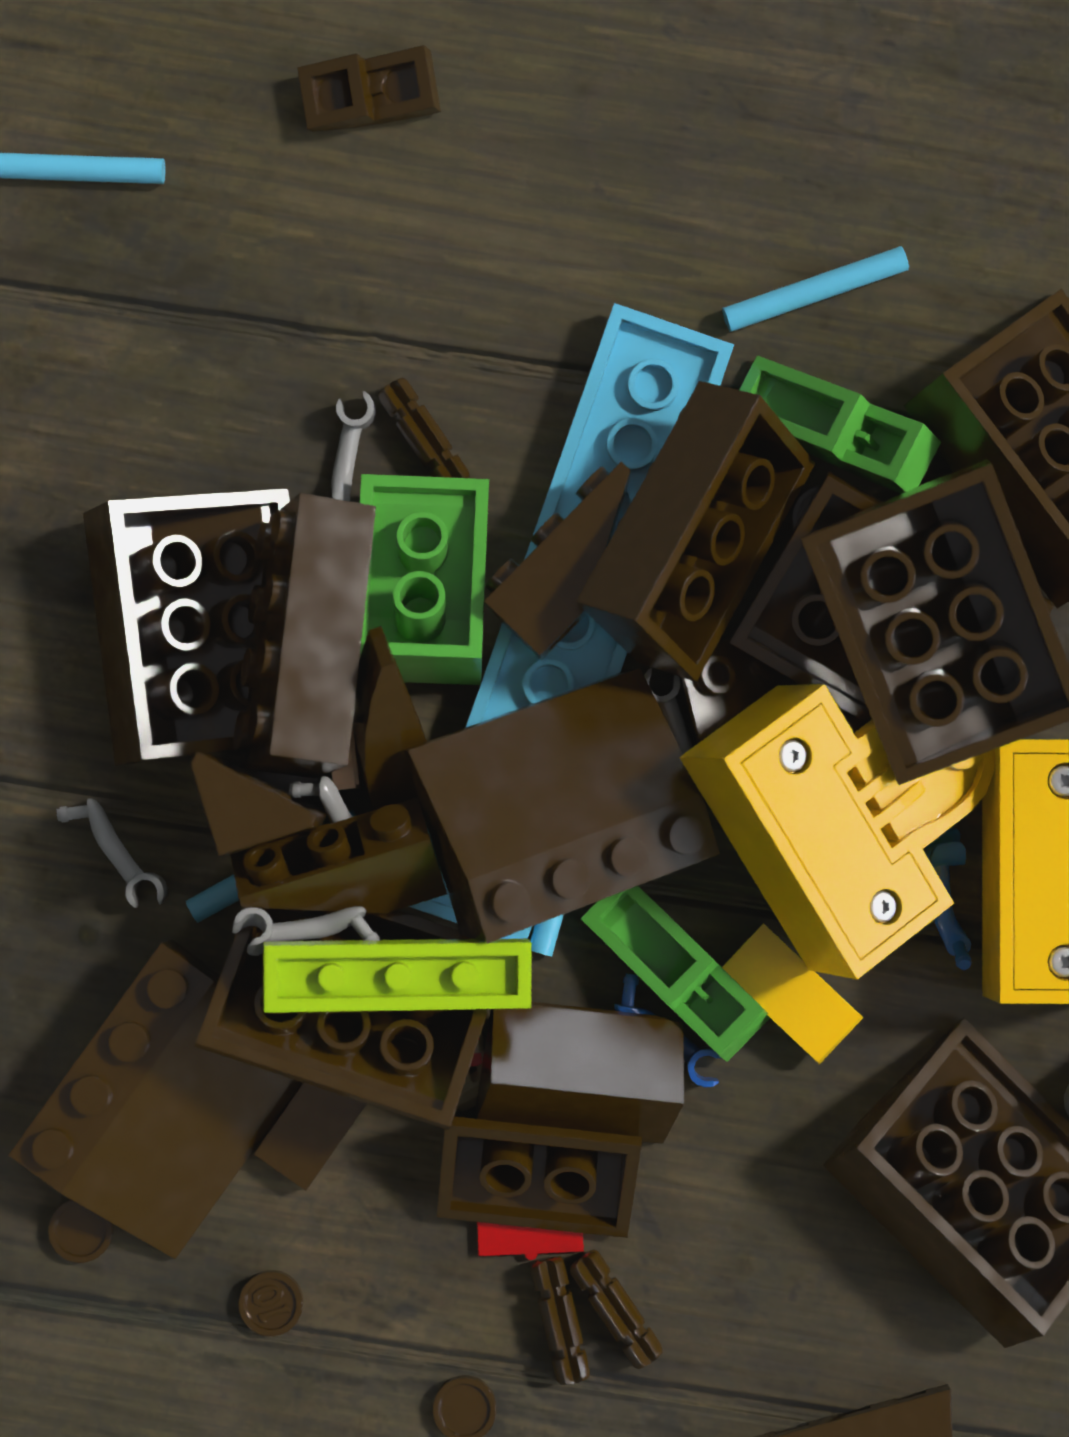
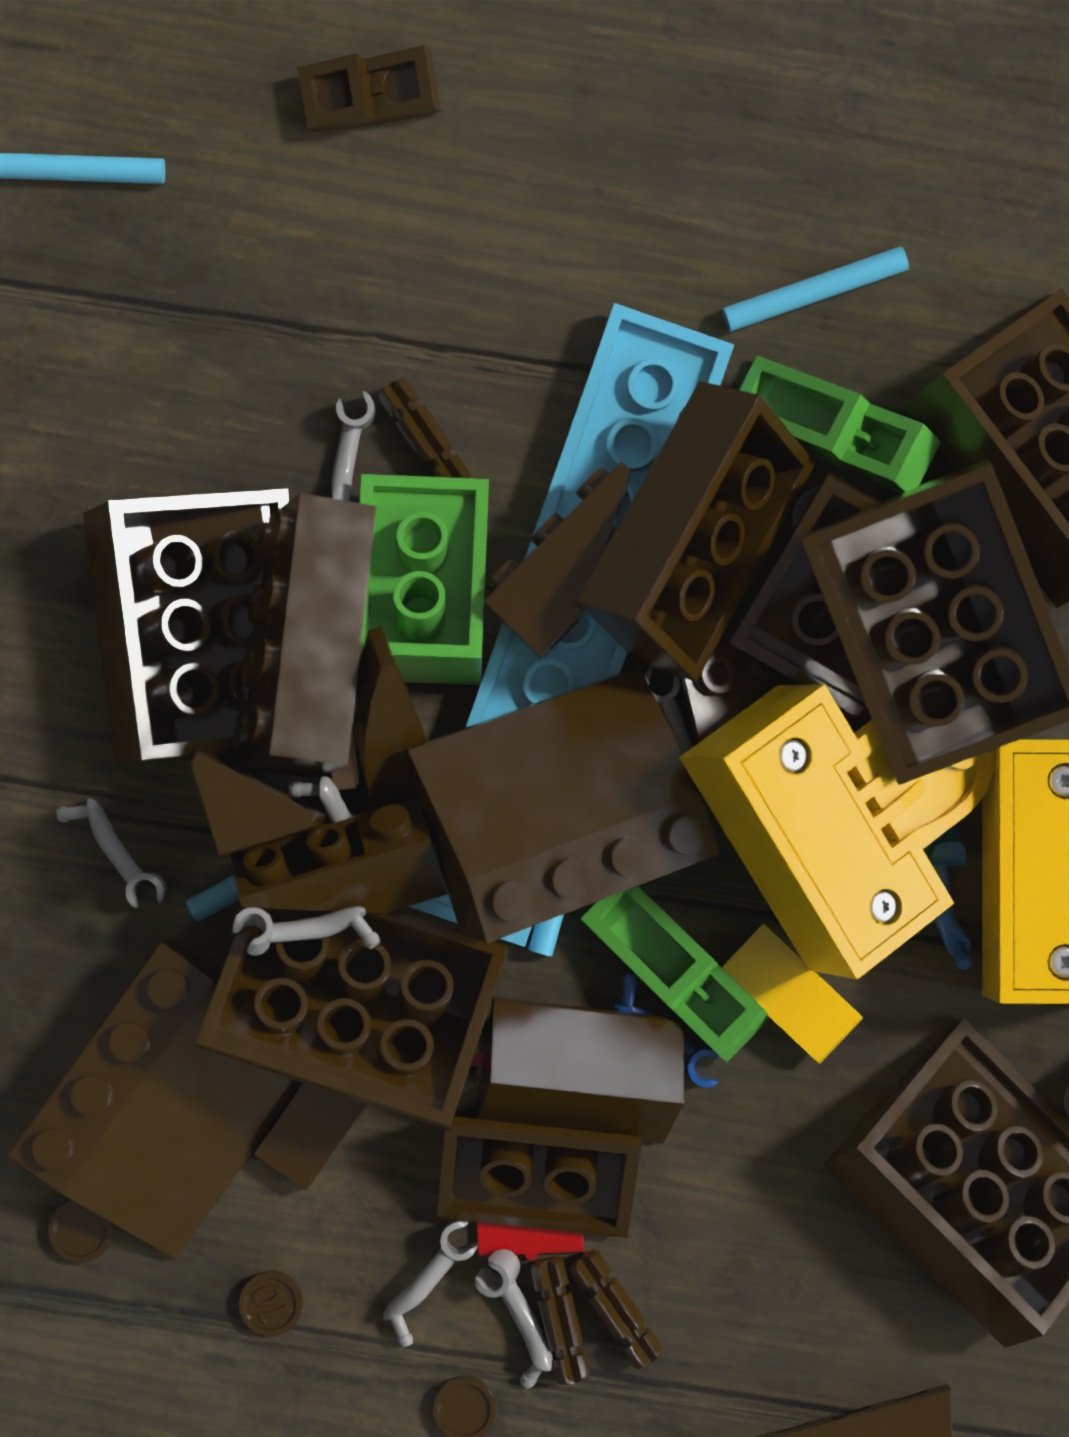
(396, 975): lime plate -> none
(426, 1281): none -> light grey piece
(506, 1286): none -> light grey piece

